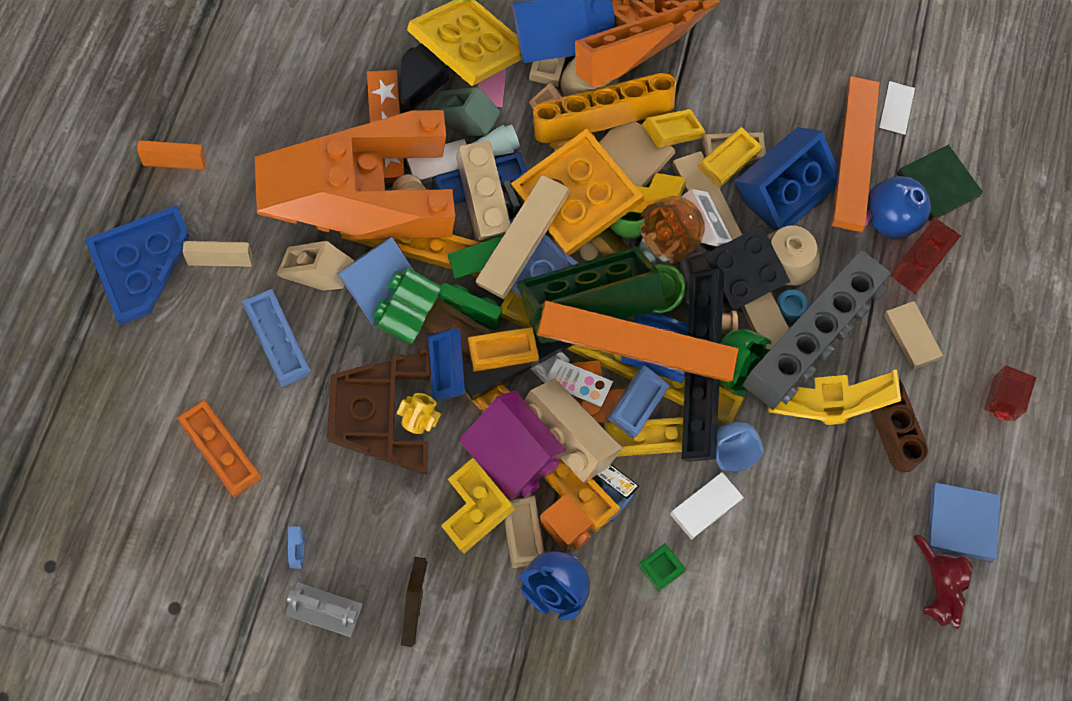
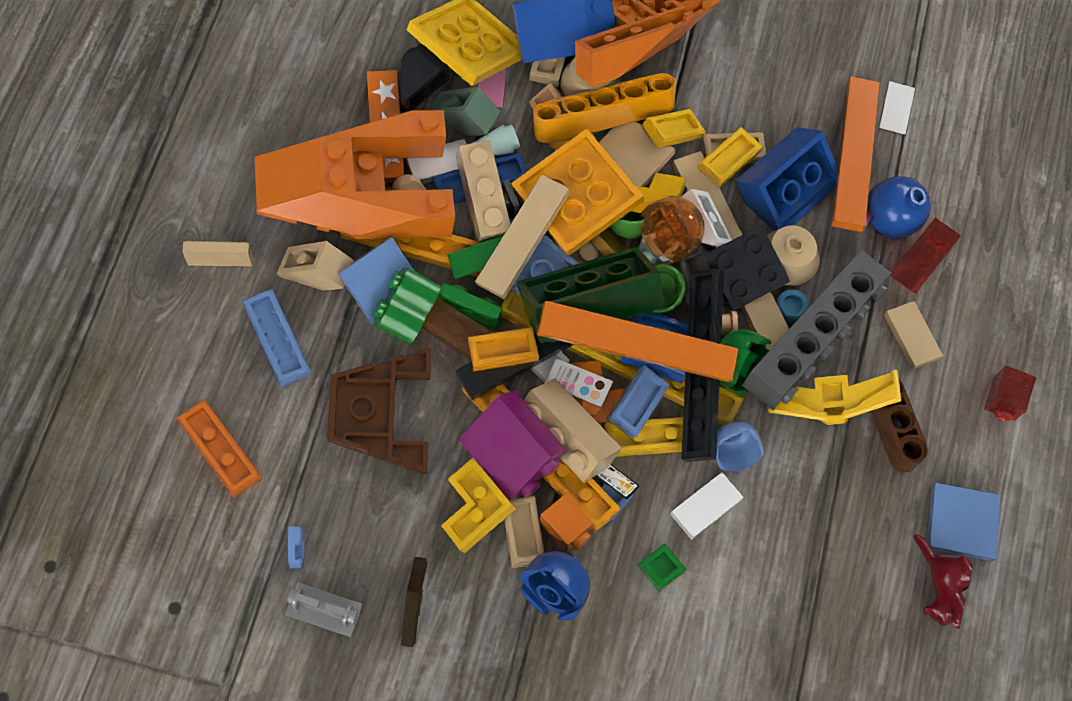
(138, 261): blue plate -> none
(172, 155): orange tile -> none
(418, 413): yellow gear -> none
(446, 364): blue tile -> none
(944, 180): dark green tile -> none

